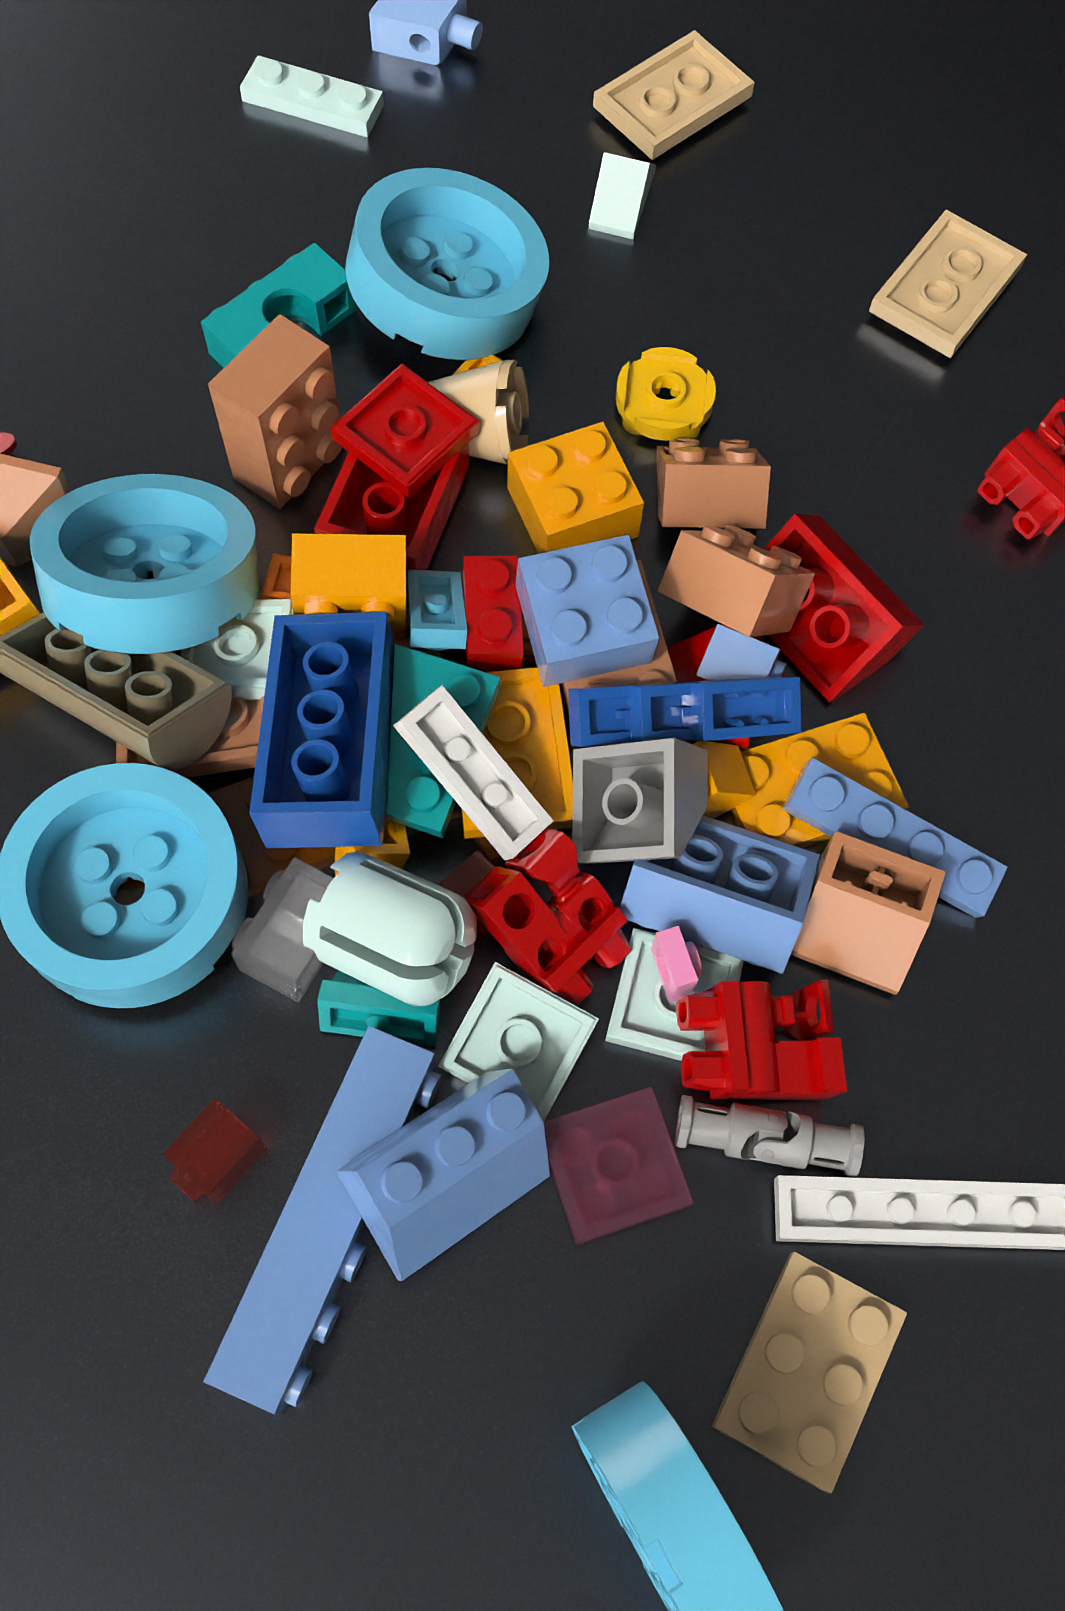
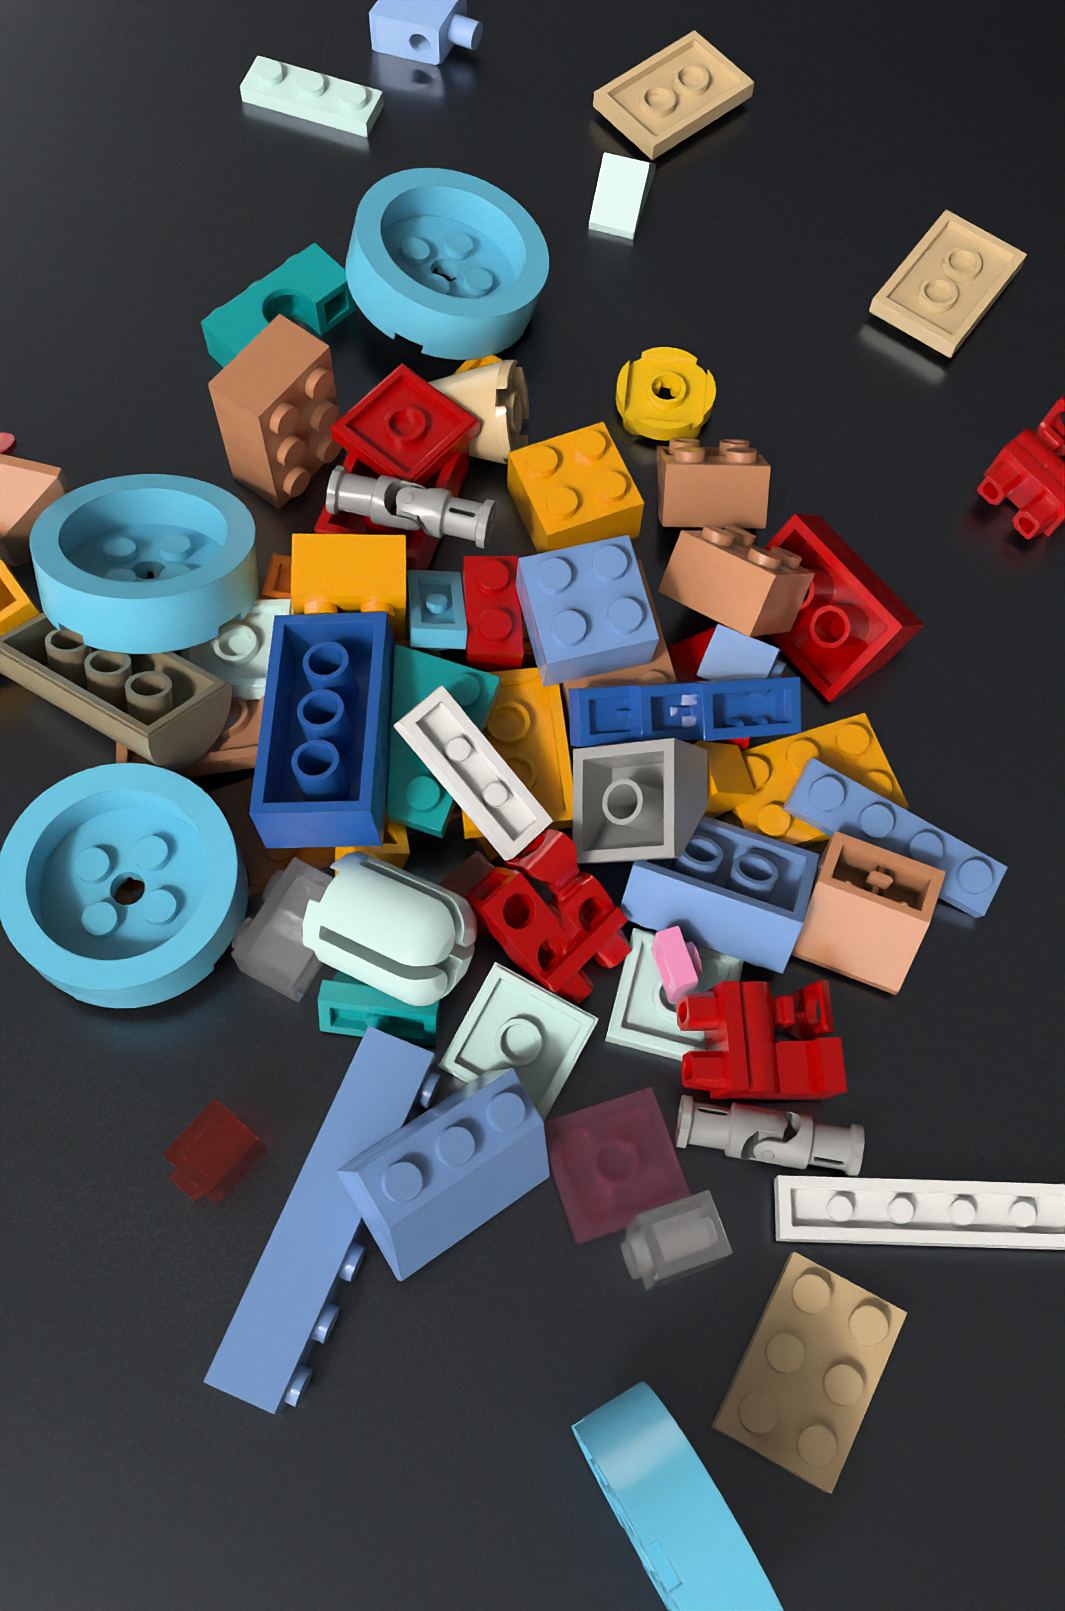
(417, 506): none -> light grey piece
(675, 1240): none -> clear brick

